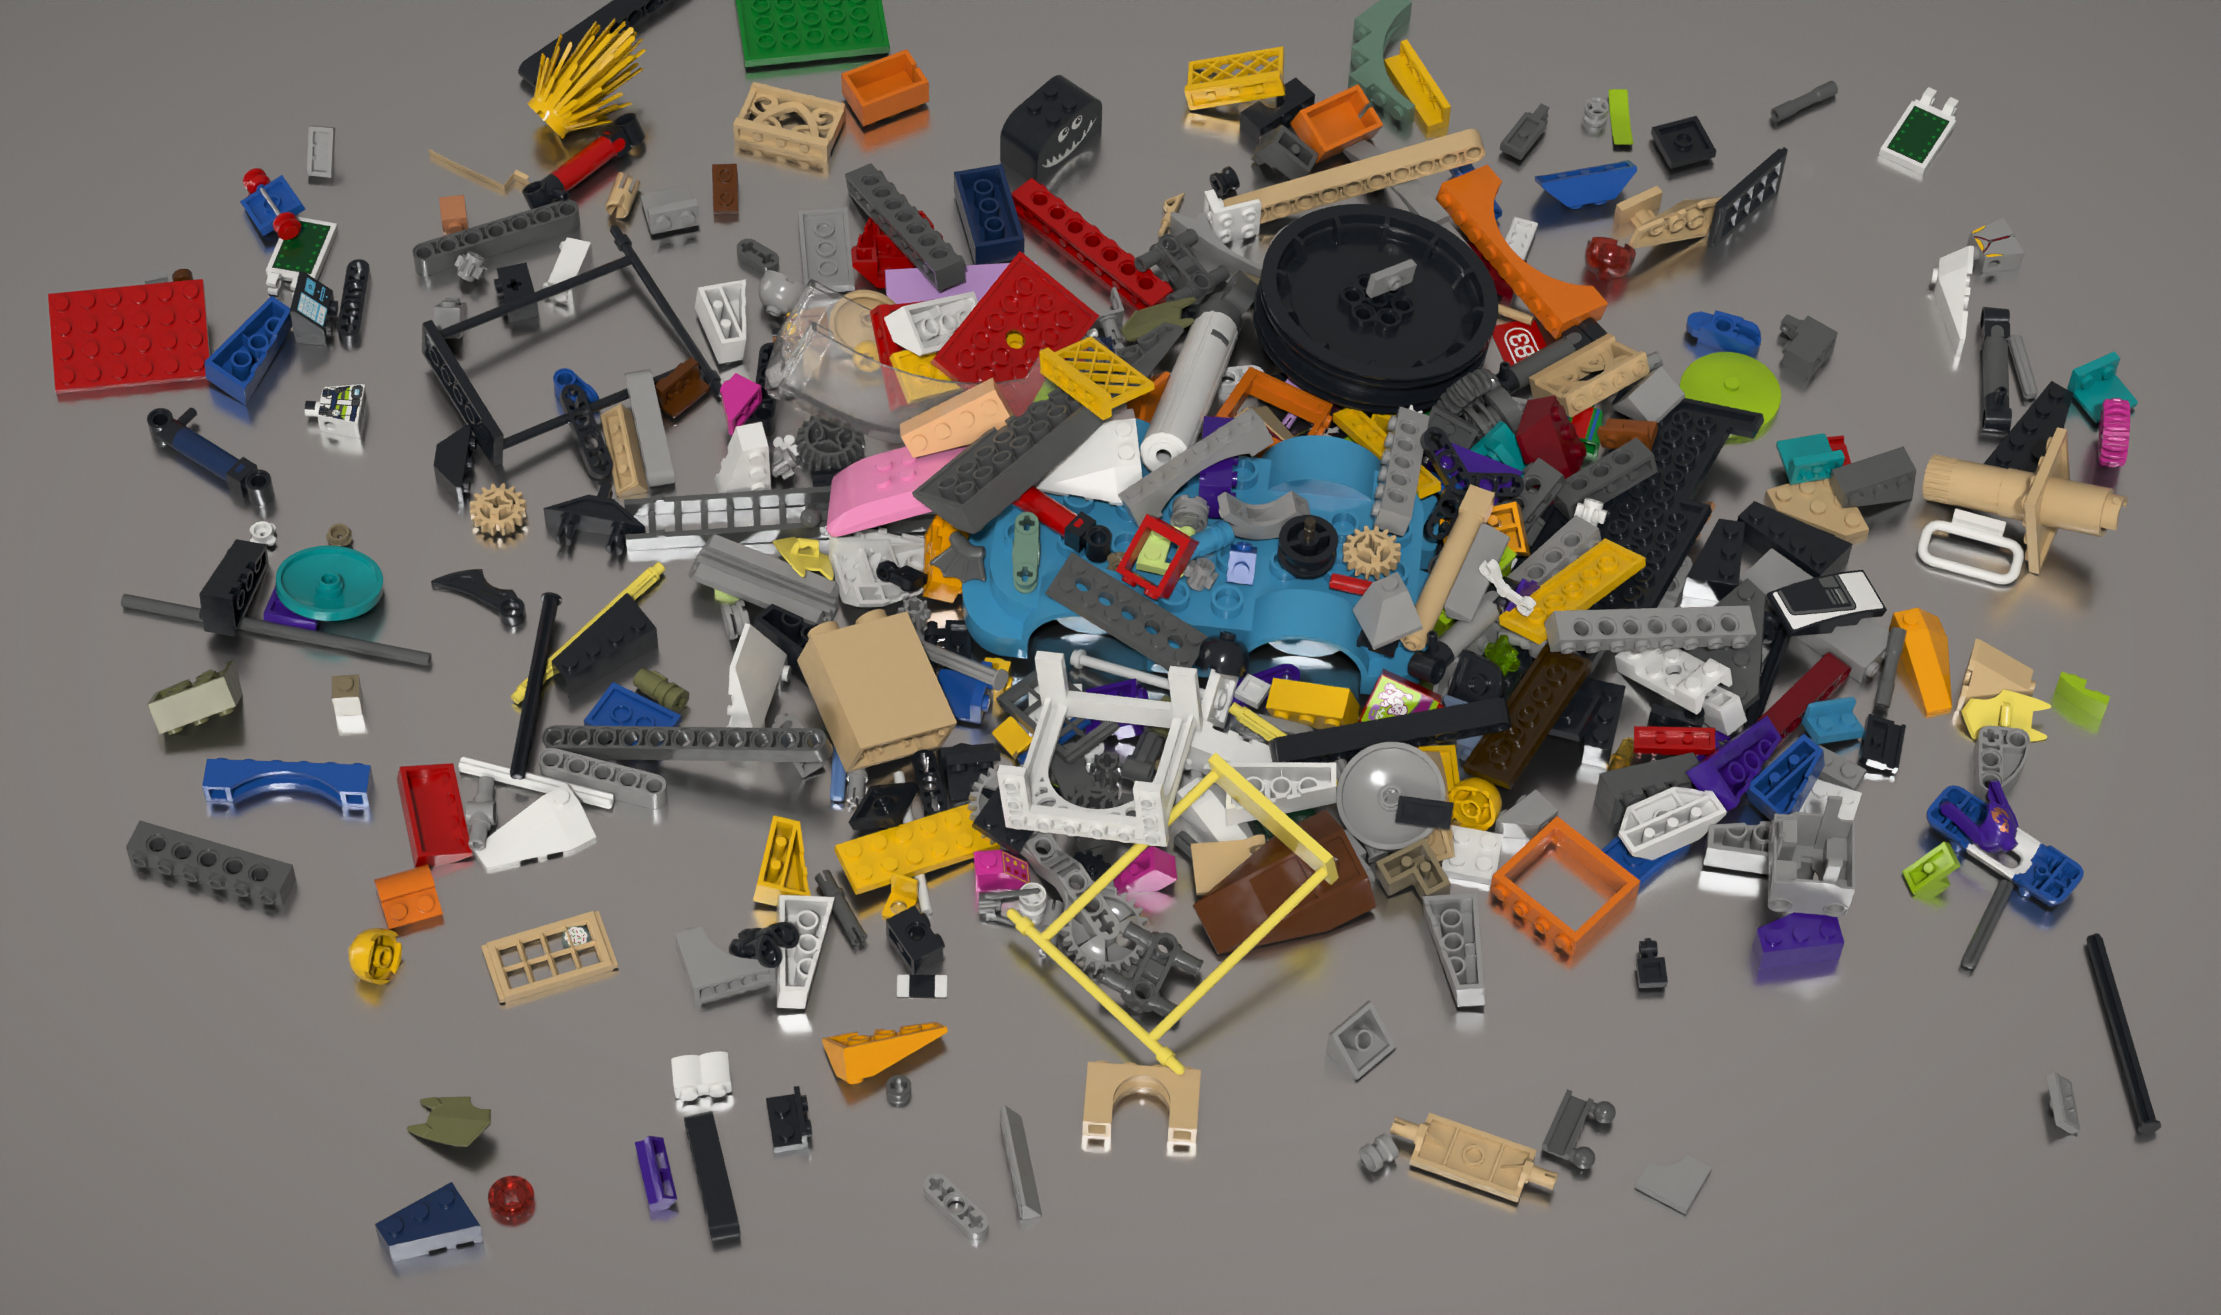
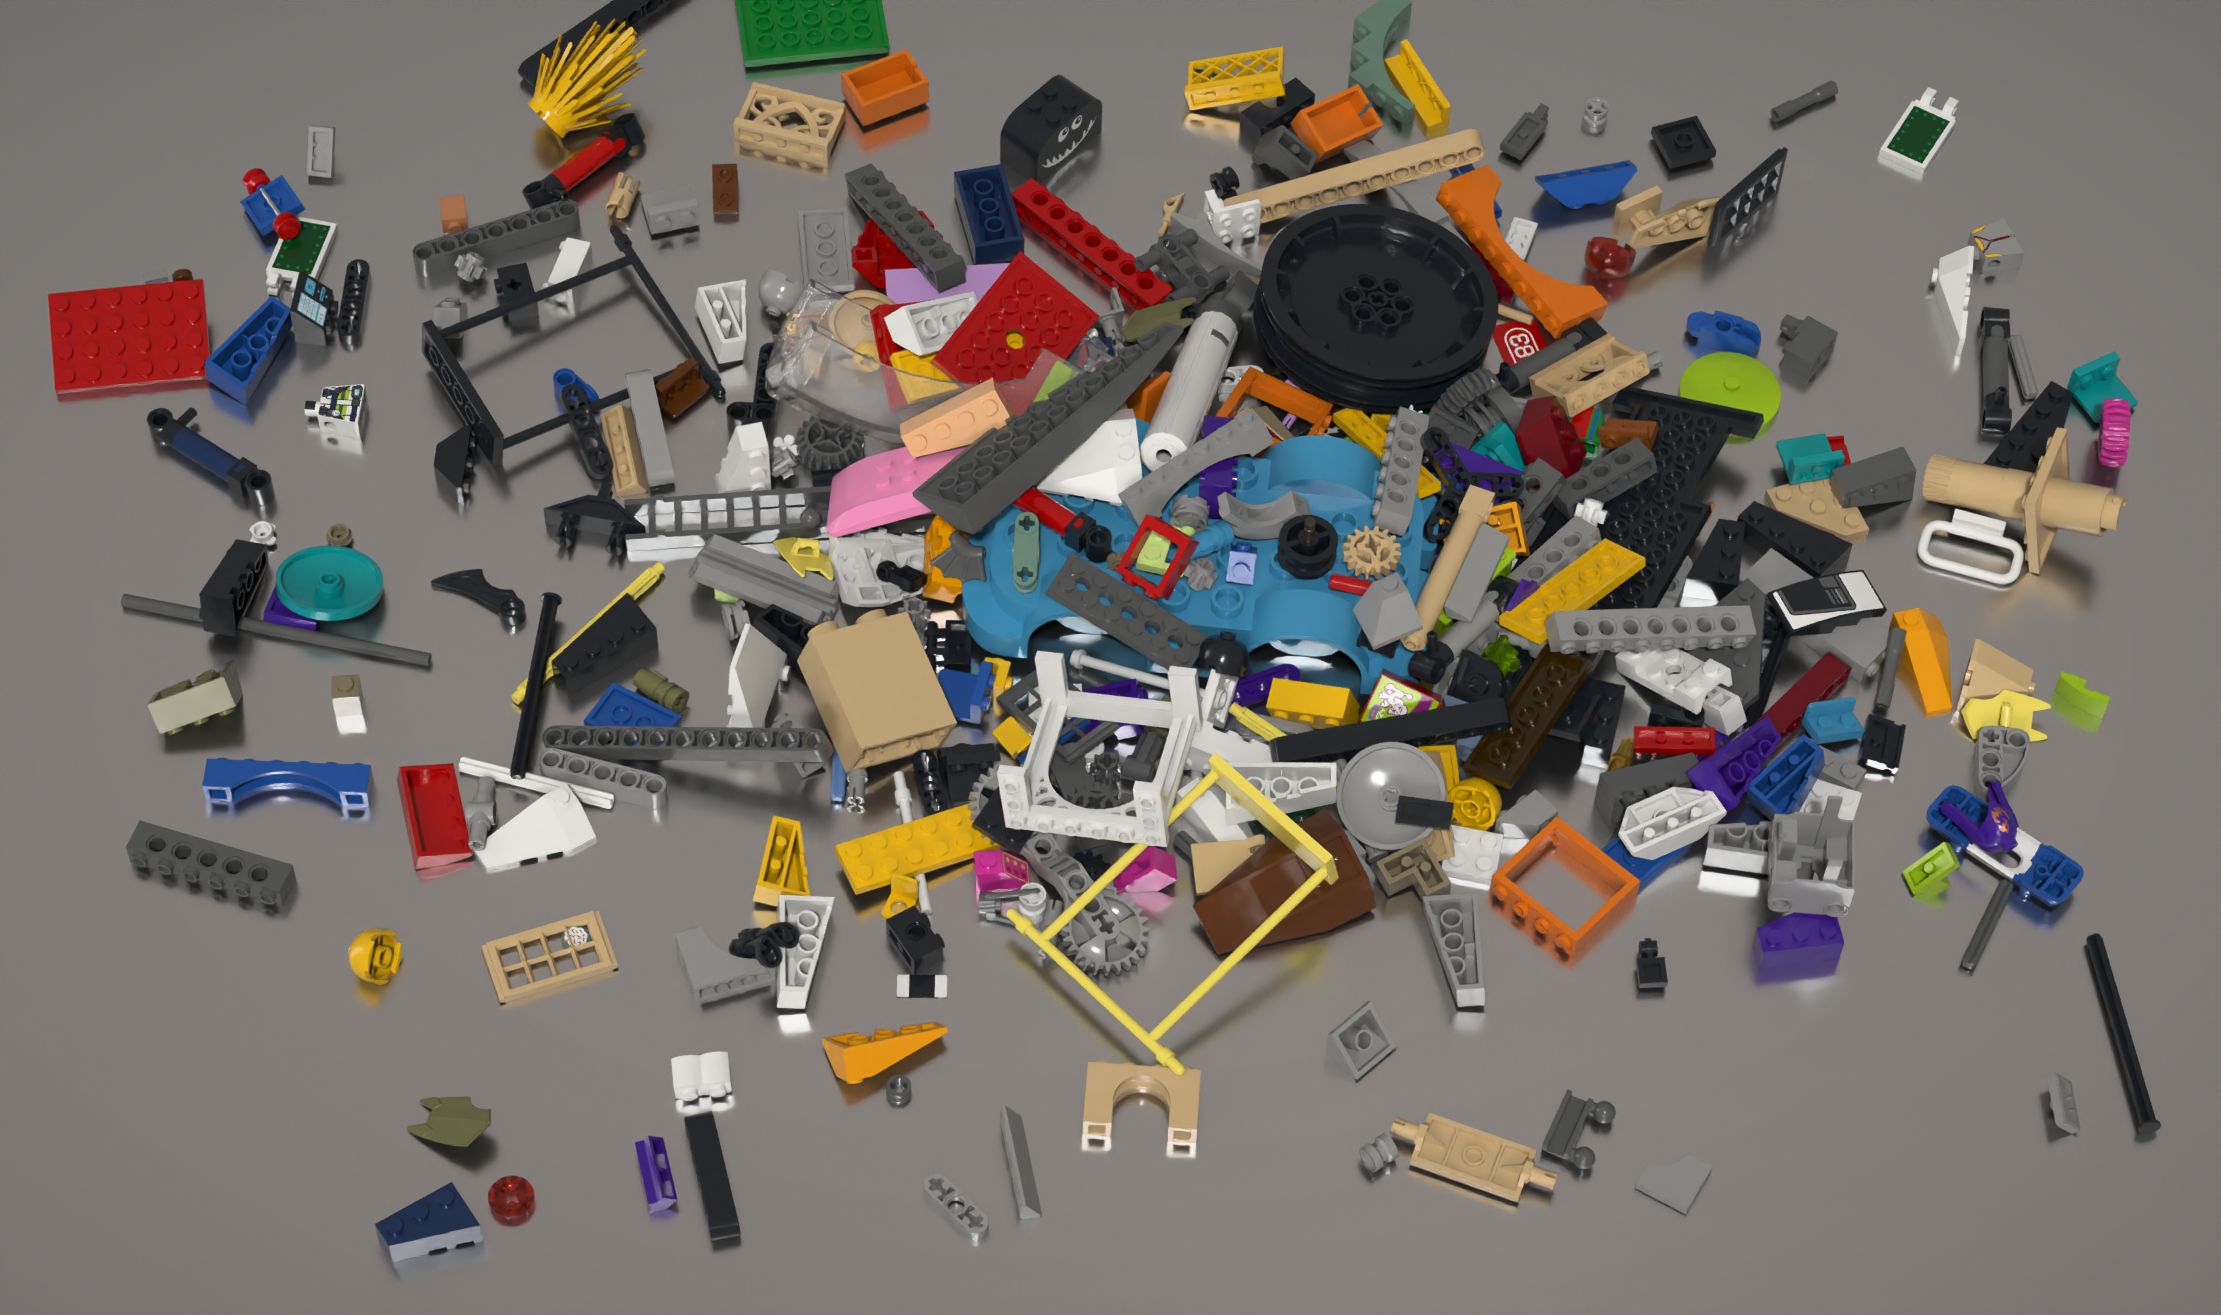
(408, 897): orange brick -> none
(498, 509): tan gear -> none
(518, 175): tan piece -> none
(739, 400): dark pink slope -> none
(757, 258): dark grey beam -> none
(787, 1121): black bracket -> none
(841, 907): dark grey pin -> none
(883, 806): black plate -> none
(964, 665): light grey axle -> none
(1081, 384): yellow fence -> none
(1150, 970): dark grey piece -> none
(1252, 691): white tile -> none
(1391, 278): light grey plate -> none
(1493, 574): white piece -> none
(1620, 116): lime sticker -> none
(1651, 397): light grey slope -> none

